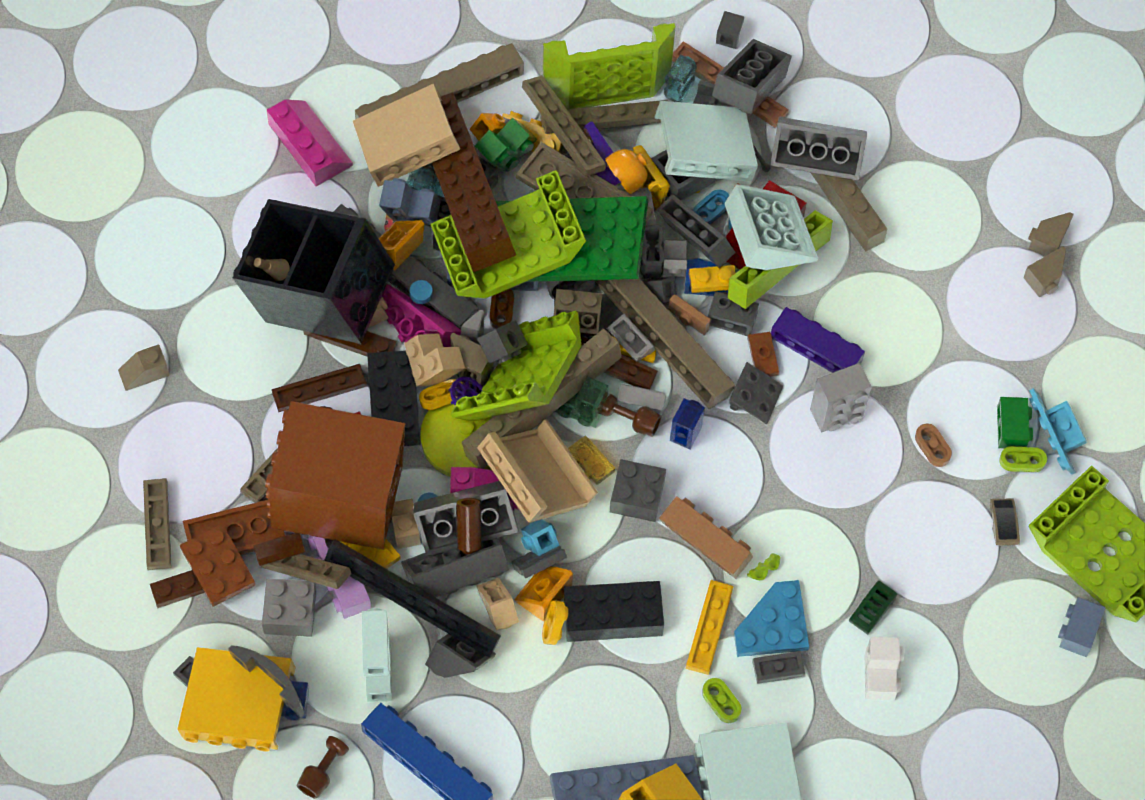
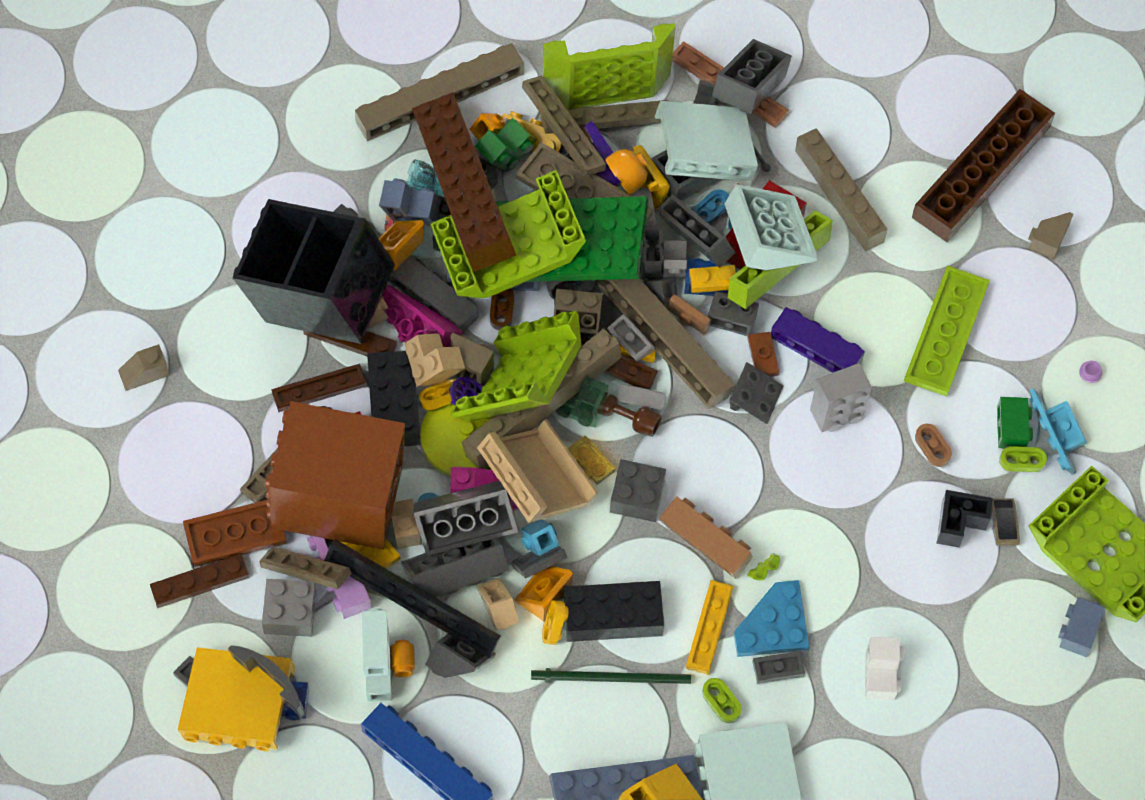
(157, 524): dark tan plate -> none
(217, 565): dark orange plate -> none
(275, 268): tan cone -> none
(279, 548): reddish brown tile -> none
(307, 140): dark pink slope -> none
(314, 778): reddish brown piece -> none
(402, 658): none -> light orange brick
(405, 135): tan panel -> none
(421, 292): dark azure tile -> none
(468, 525): reddish brown brick -> none
(474, 327): light grey slope -> none
(503, 342): dark grey brick -> none
(548, 675): none -> dark green bar
(680, 79): clear light blue brick -> none
(687, 423): clear blue brick -> none
(729, 29): dark grey panel -> none
(819, 148): dark grey slope -> none
(884, 591): dark green slope -> none
(946, 331): none -> lime plate
(962, 511): none -> black brick
(983, 165): none -> reddish brown brick
(1046, 273): dark tan slope -> none
(1090, 371): none -> lavender plate

